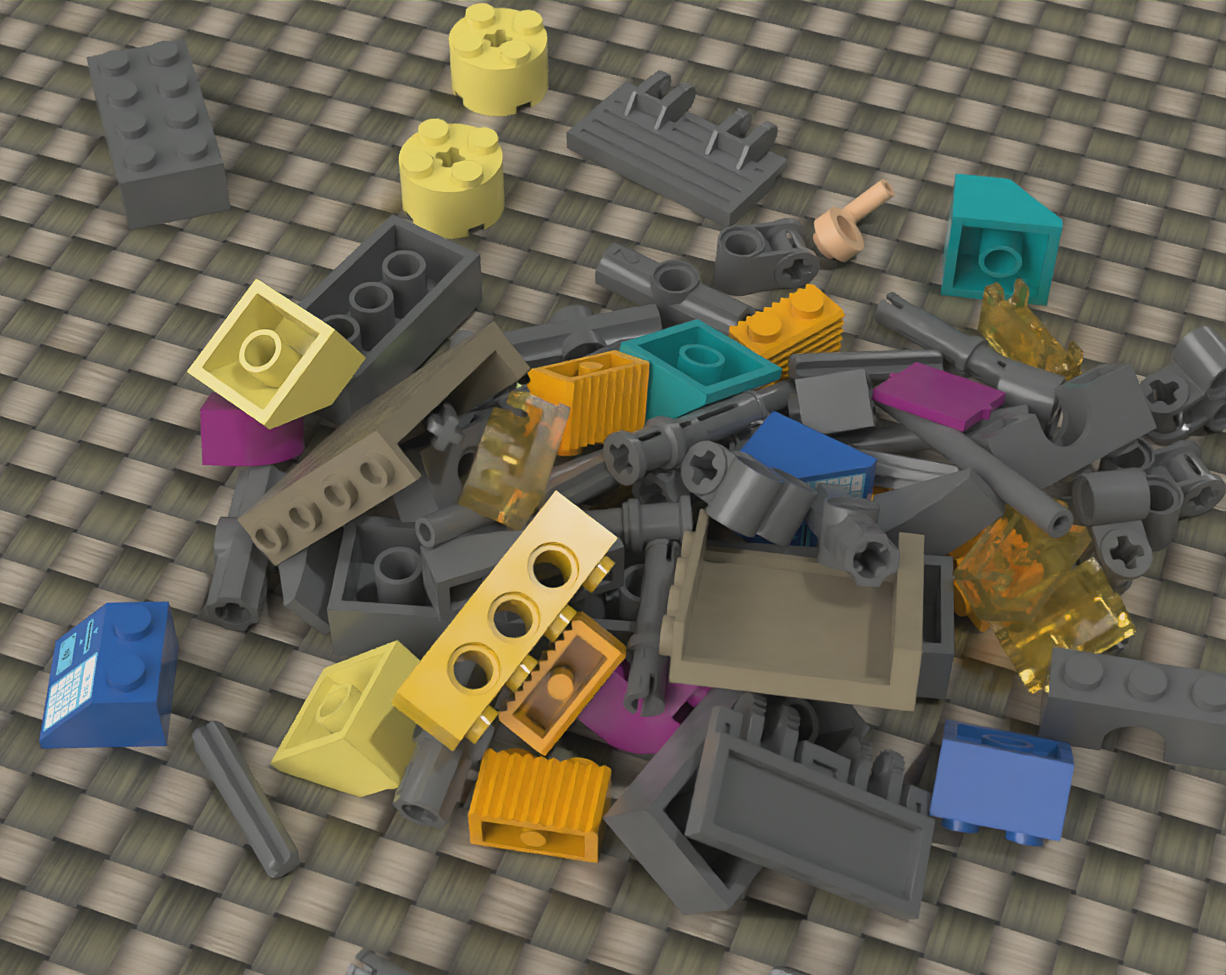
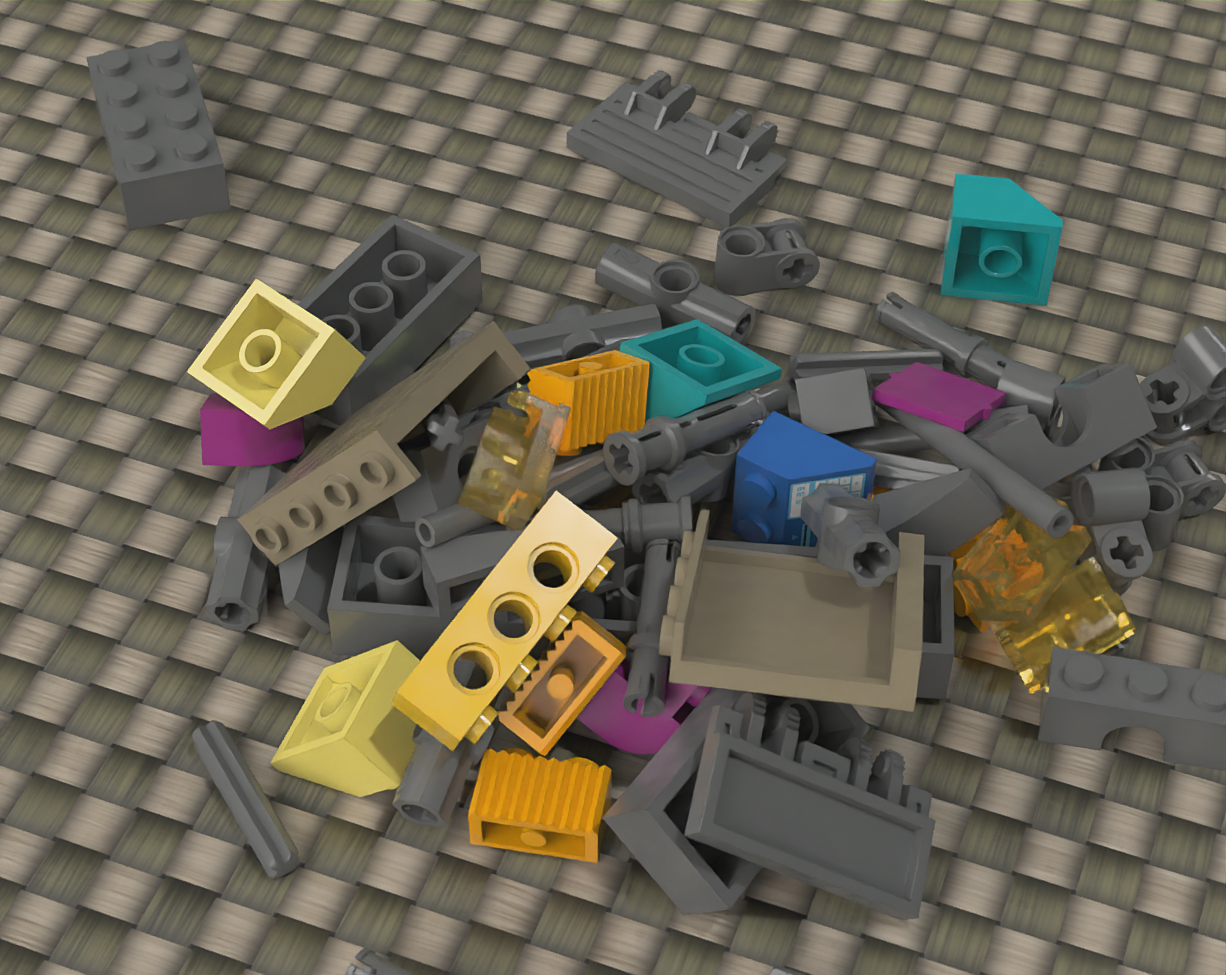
(113, 679): blue slope -> none
(452, 178): light yellow brick -> none
(498, 59): light yellow brick -> none
(747, 492): dark grey piece -> none
(796, 325): light orange brick -> none
(837, 229): light nougat plate -> none
(1002, 782): slope -> none
(1021, 336): clear yellow hinge -> none

